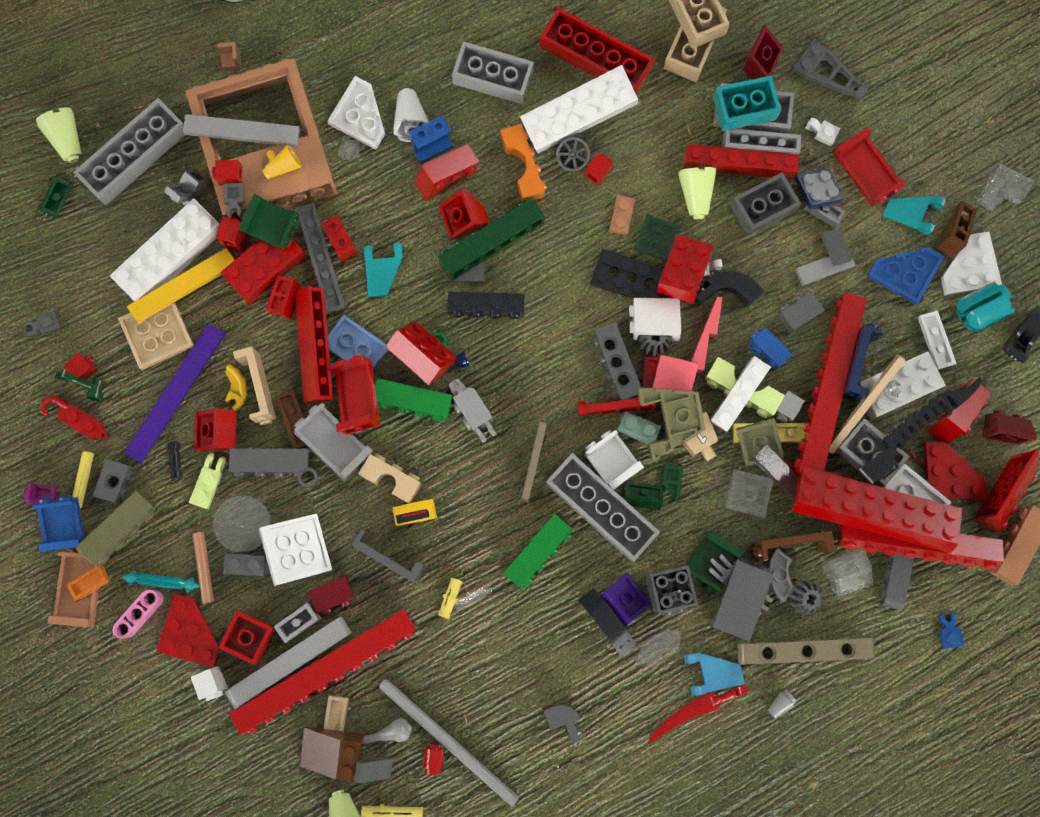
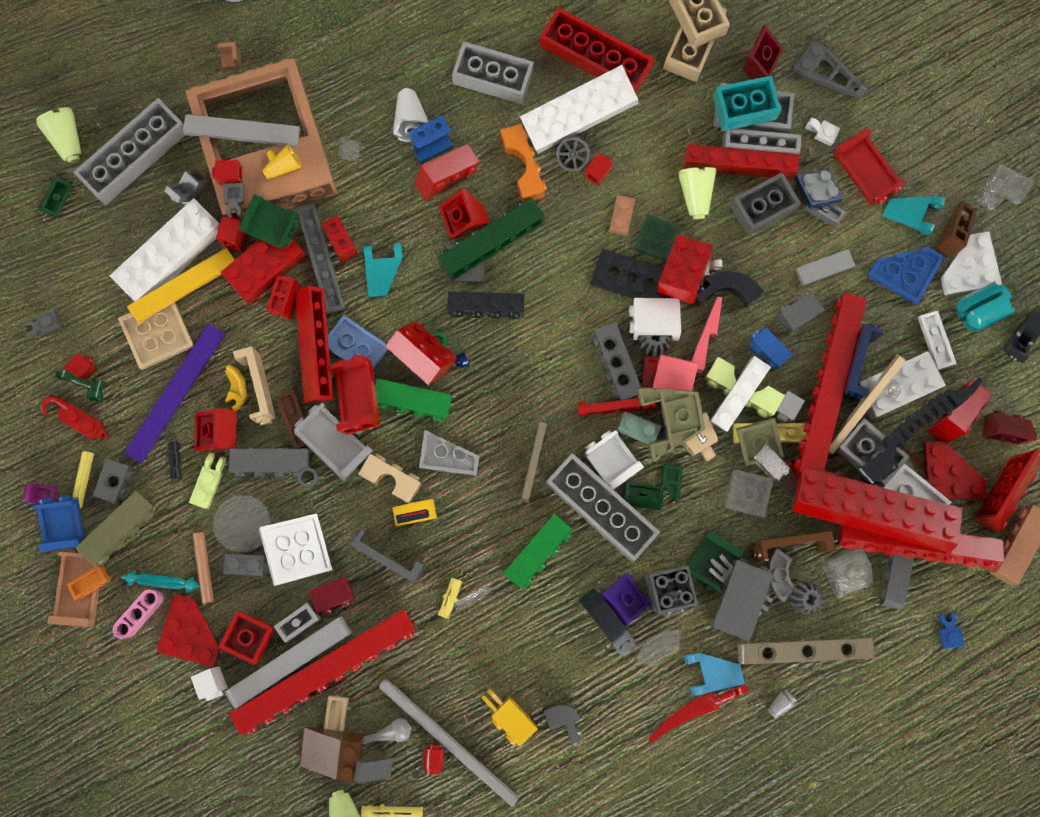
(358, 114): white plate -> none
(444, 456): none -> light grey wing
(472, 408): light grey hinge -> none
(510, 718): none -> yellow brick
(836, 246): dark grey tile -> none

